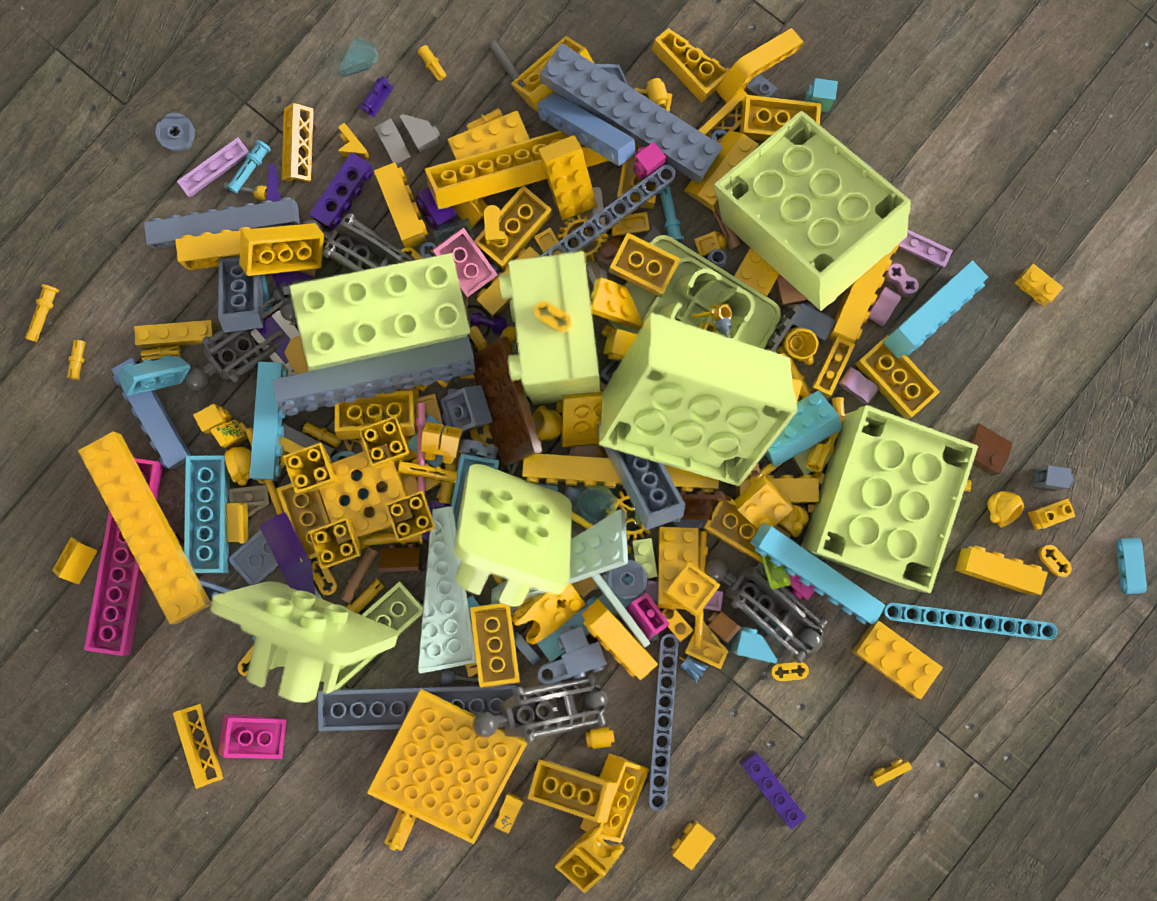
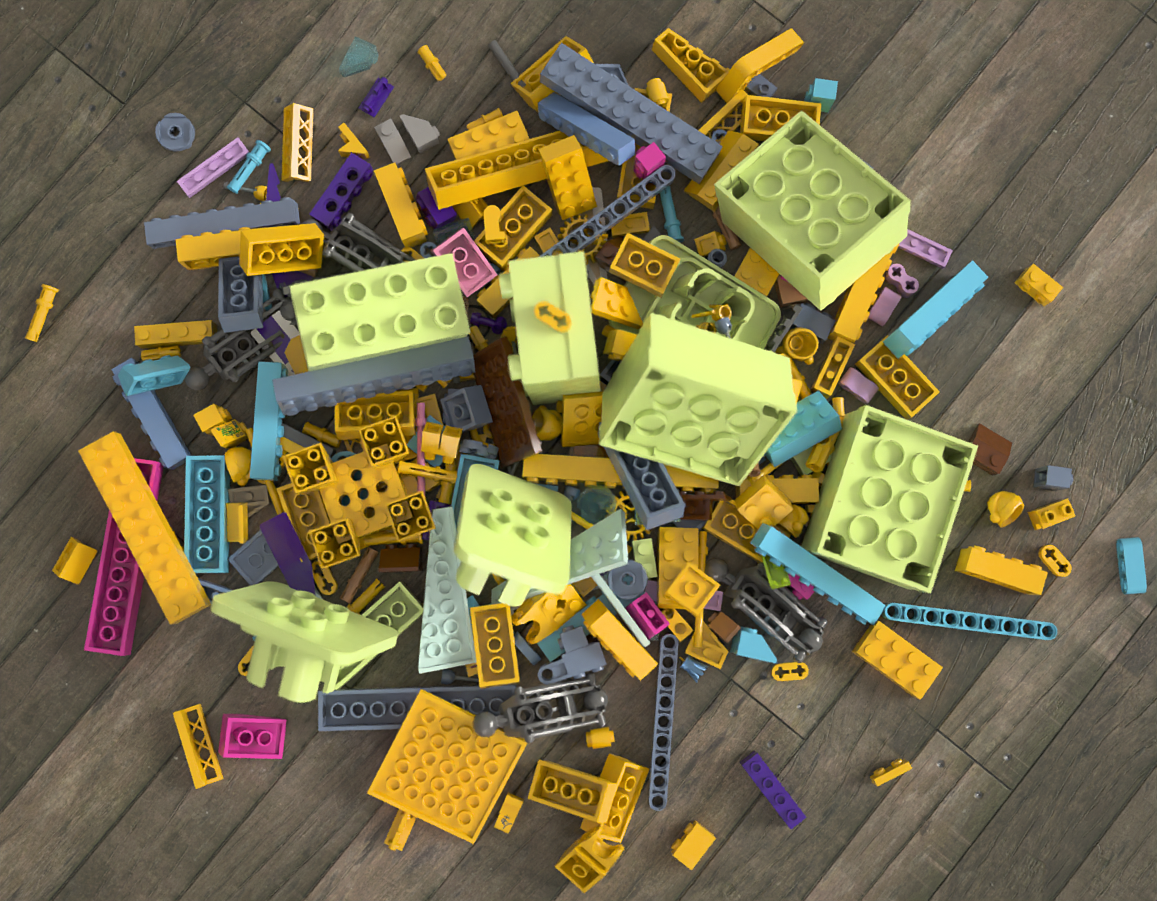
(76, 359): yellow pin -> none

